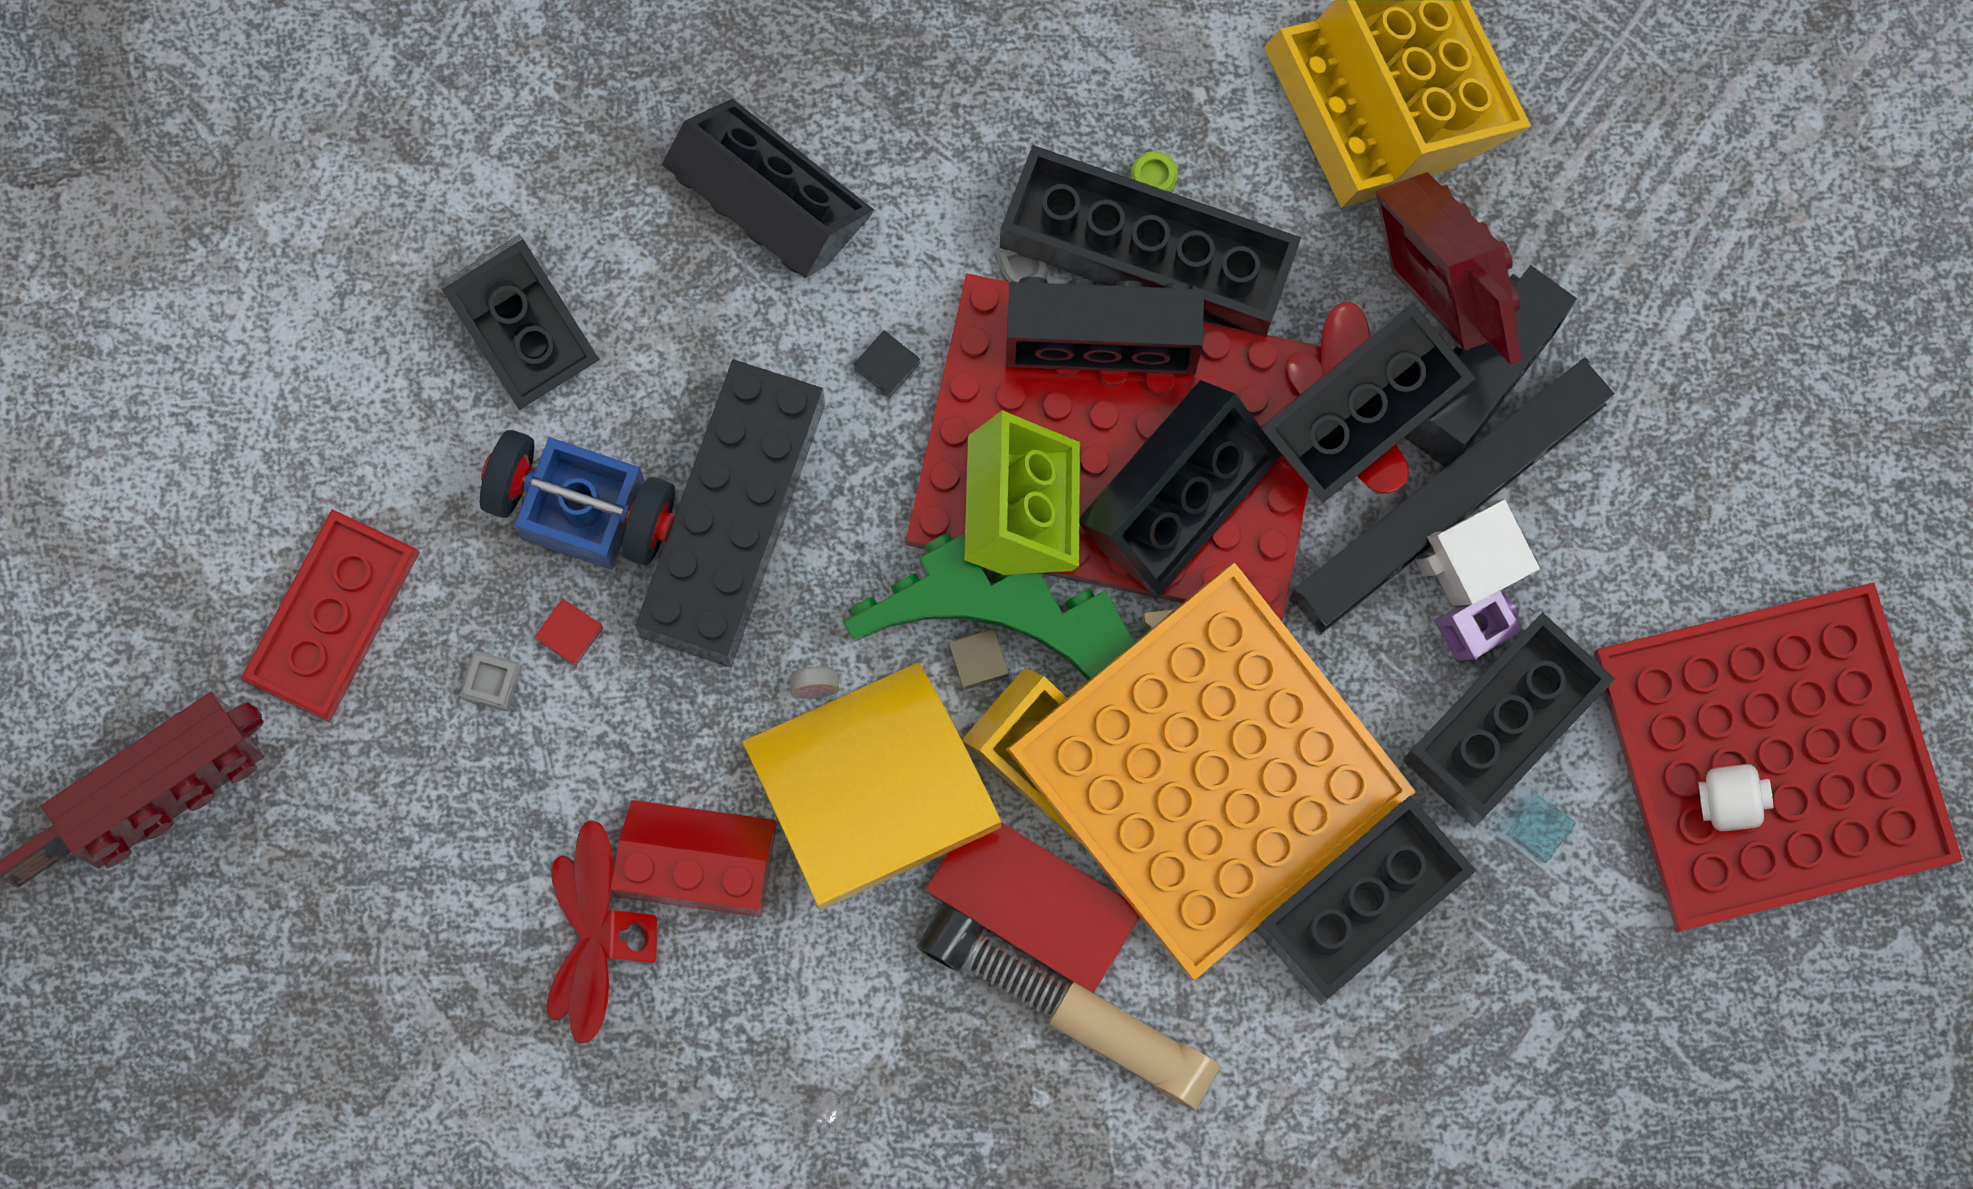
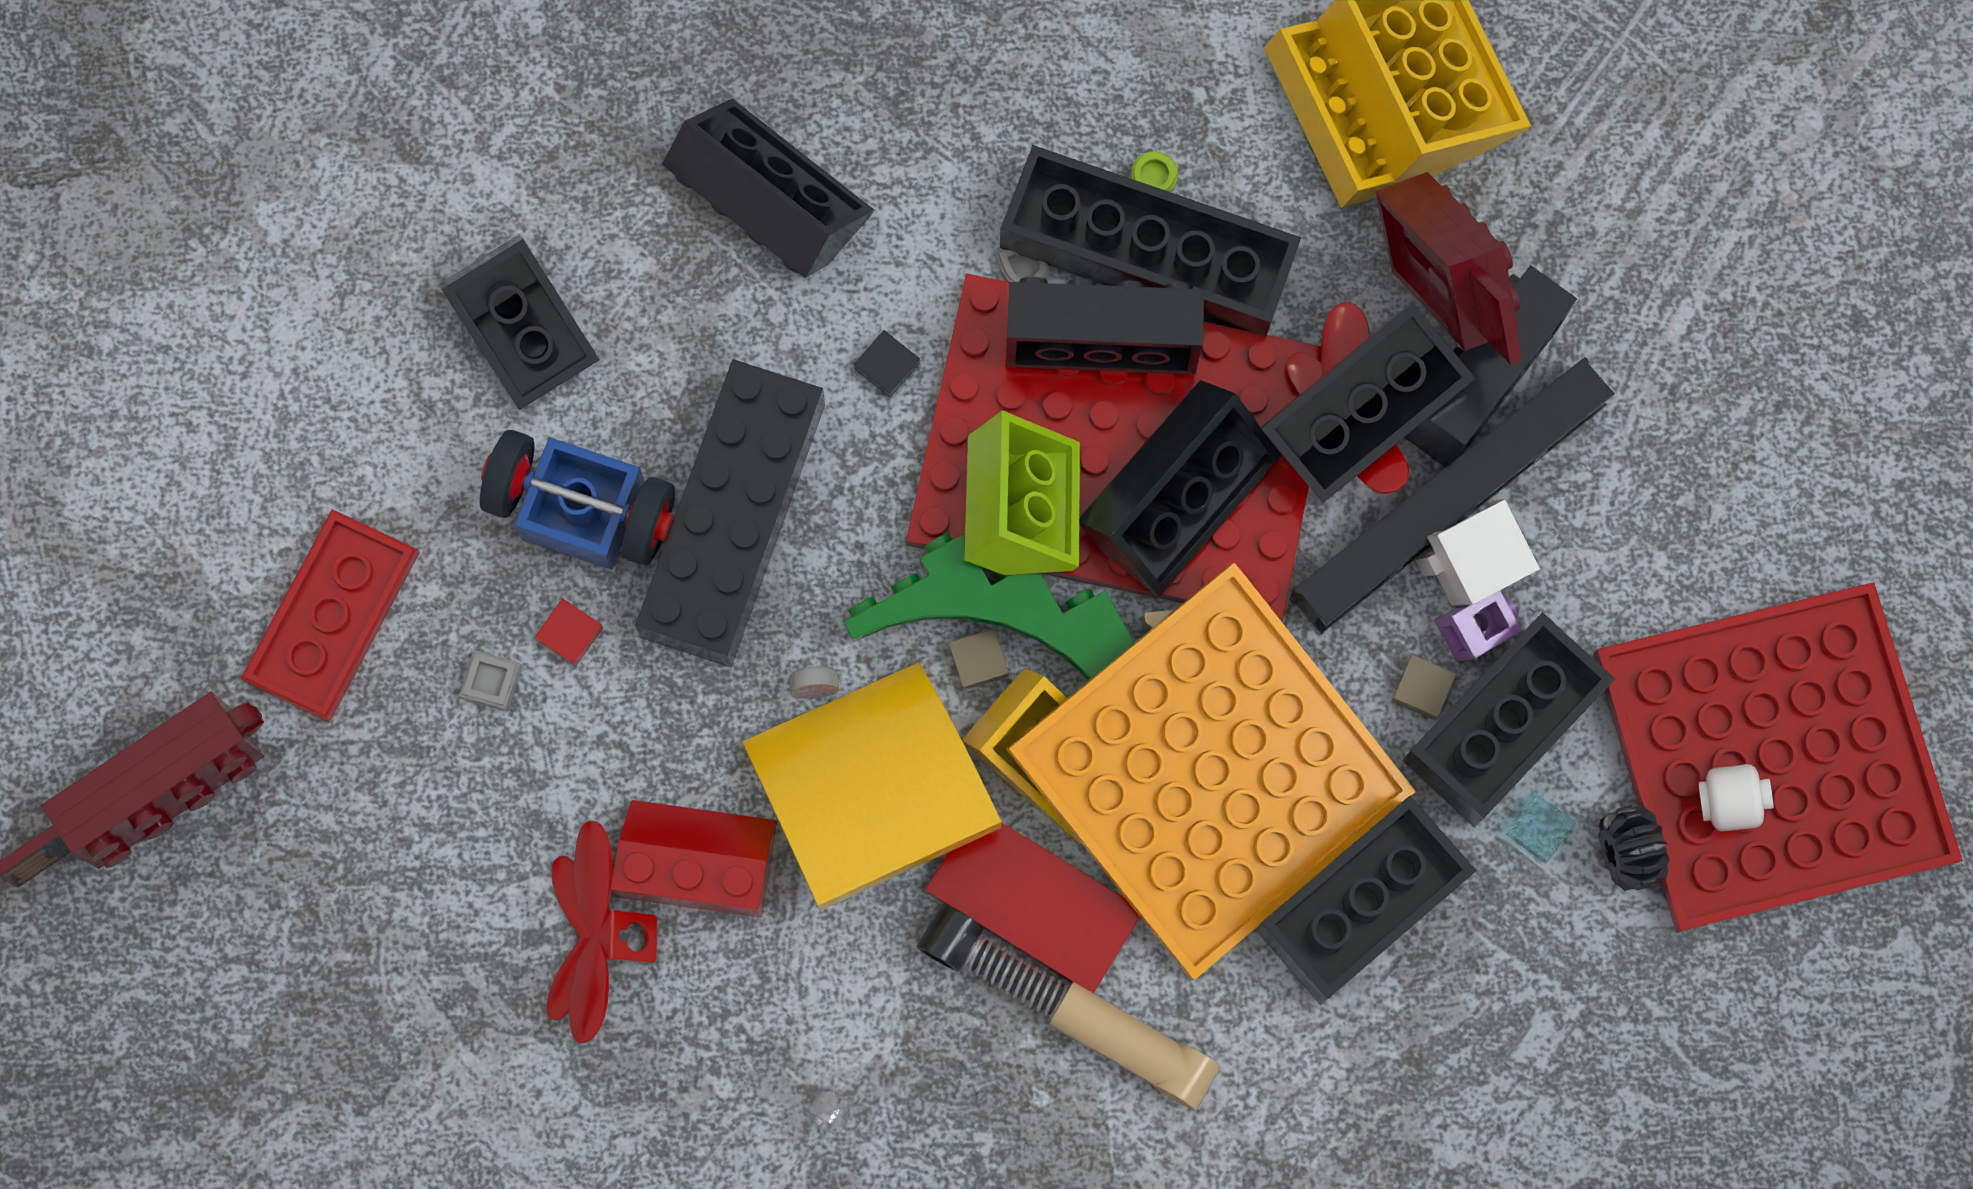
(1423, 687): none -> dark tan tile
(1633, 847): none -> black gear

